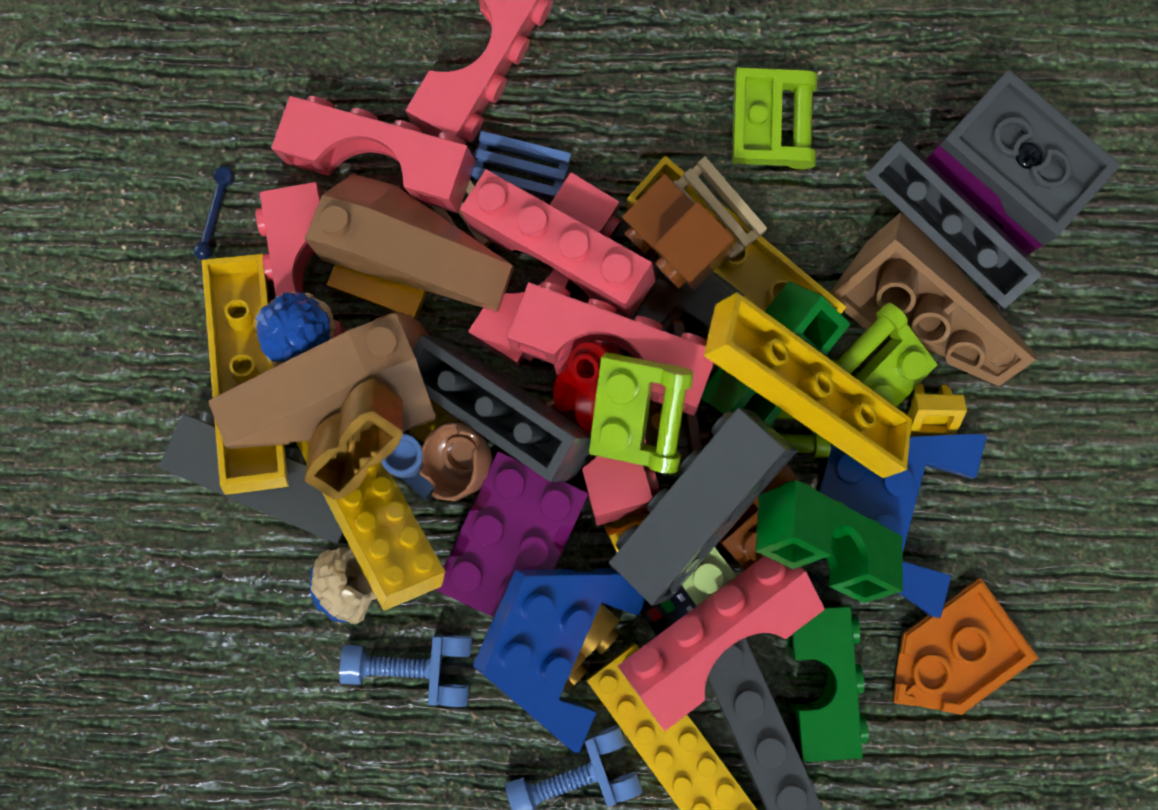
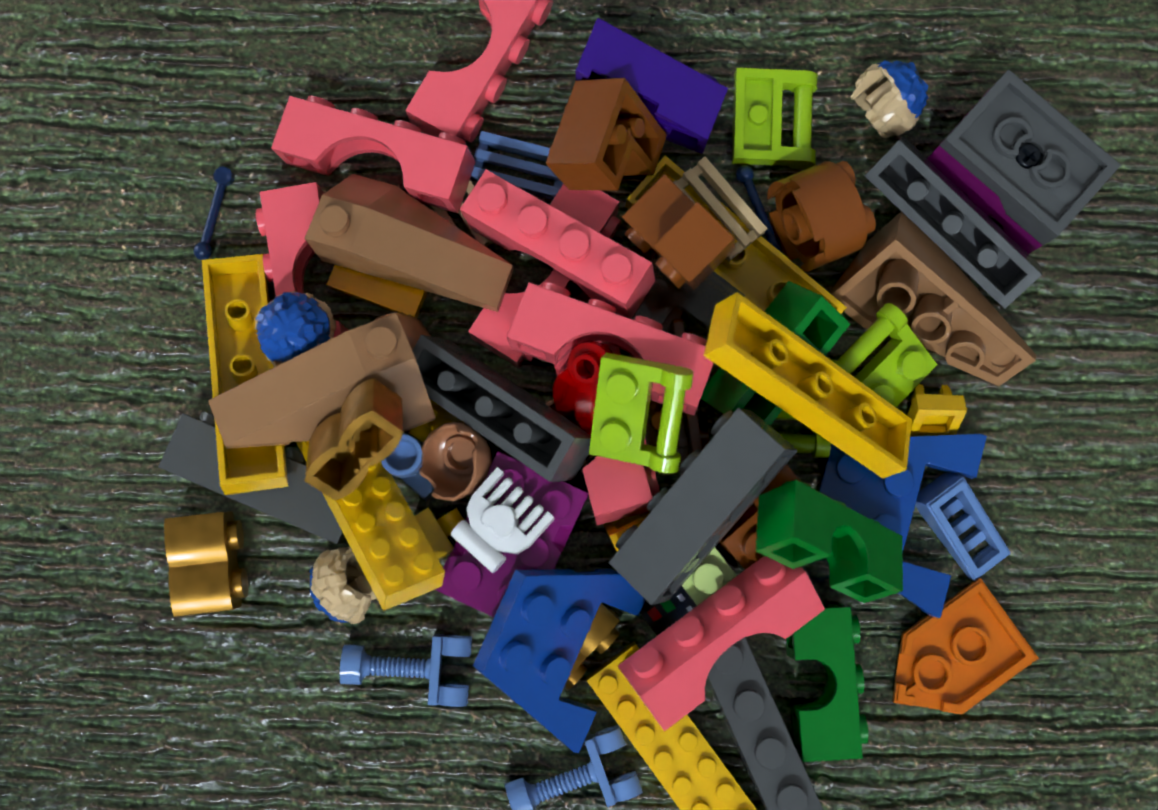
(204, 563): none -> pearl gold brick
(439, 530): none -> yellow tile
(497, 526): none -> white piece
(604, 136): none -> dark orange brick
(675, 94): none -> dark purple wedge
(744, 175): none -> dark blue hinge
(820, 214): none -> dark orange brick
(891, 96): none -> tan piece
(941, 501): none -> medium blue slope

